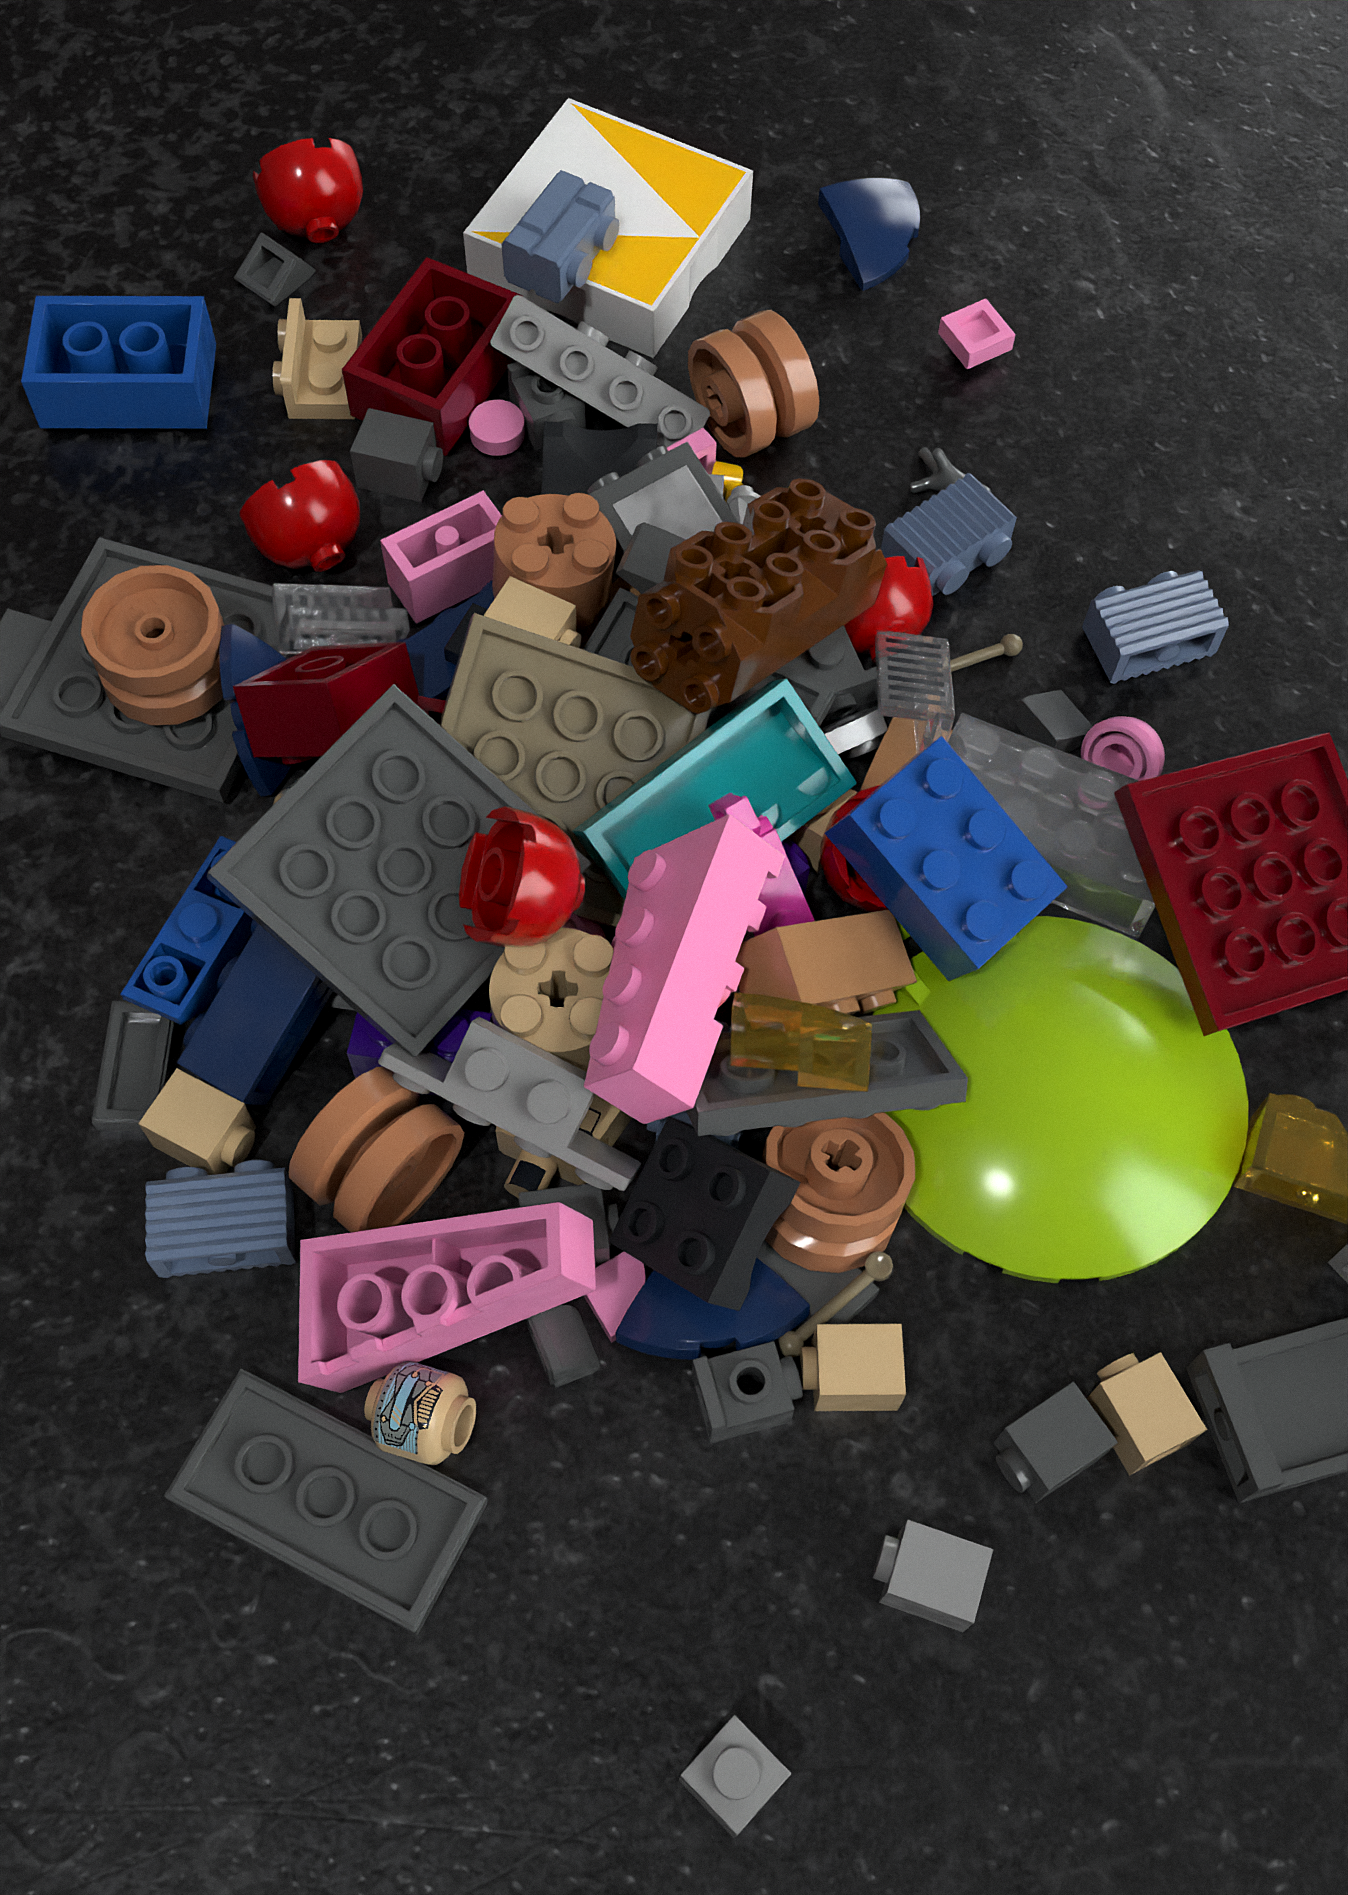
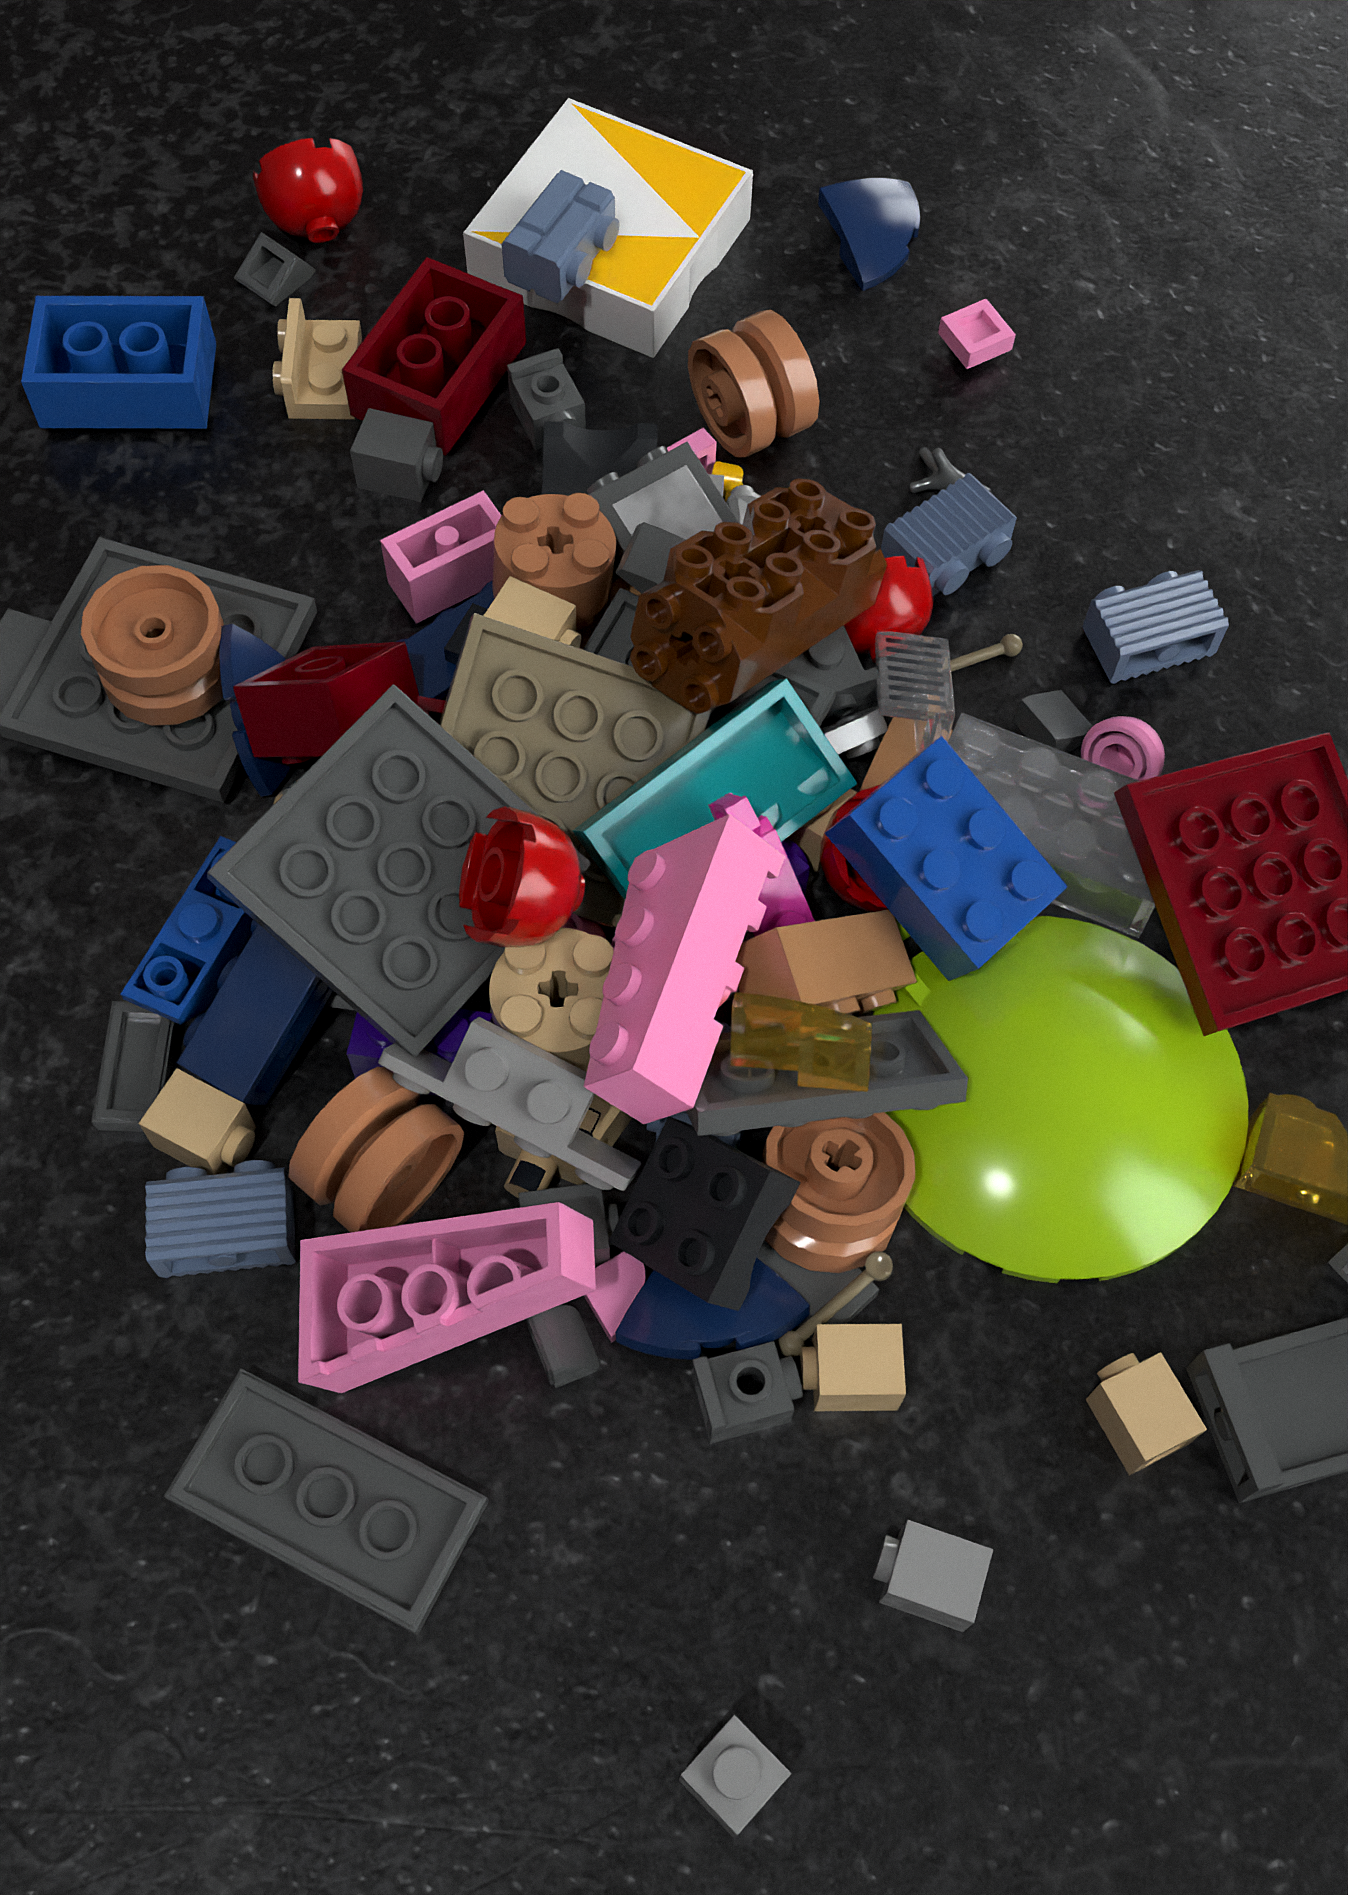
(306, 519): red cylinder -> none
(335, 616): clear panel -> none
(420, 1413): head -> none
(497, 427): bright pink tile -> none
(594, 373): light grey bracket -> none
(1052, 1443): dark grey brick -> none

